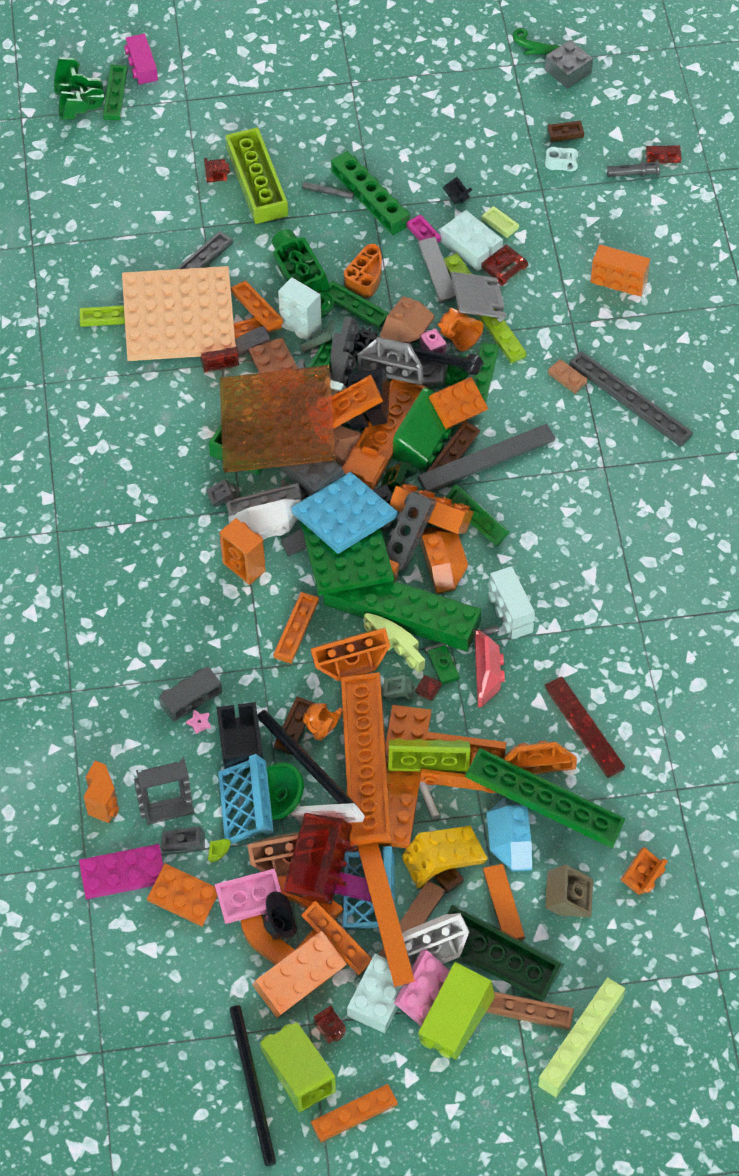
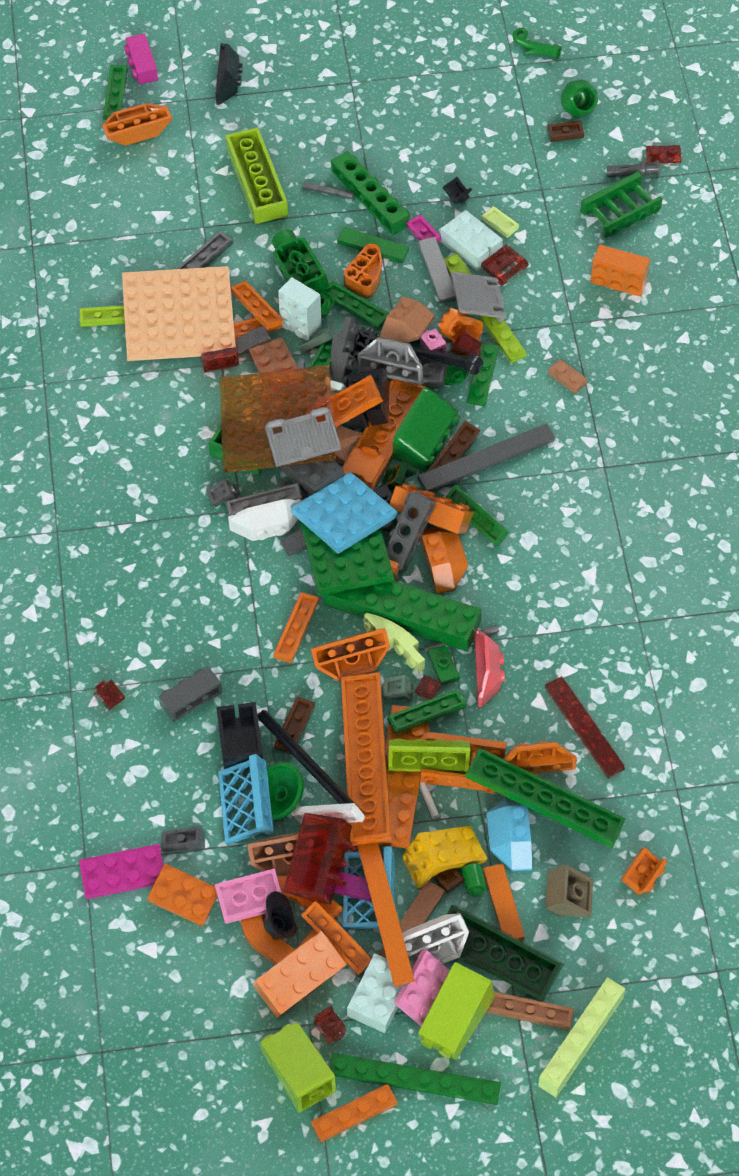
(67, 79): green piece -> none
(100, 795): orange piece -> none
(109, 694): none -> clear red bracket
(136, 123): none -> orange wedge
(168, 808): dark grey window -> none
(198, 727): bright pink plate -> none
(216, 170): clear red brick -> none
(218, 849): lime tile -> none
(228, 74): none -> black wedge
(242, 551): orange brick -> none
(252, 1086): black axle -> none
(303, 437): none -> light grey window
(321, 720): orange helmet -> none
(358, 240): none -> green tile
(415, 1078): none -> green plate
(426, 712): none -> green tile
(458, 403): orange plate -> none
(466, 345): none -> clear red brick
(474, 879): none -> green brick
(511, 603): light aqua piece -> none
(560, 158): light aqua piece -> none
(568, 64): flat silver brick -> none
(579, 98): none -> green piece
(620, 190): none -> green fence
(631, 399): dark grey tile -> none

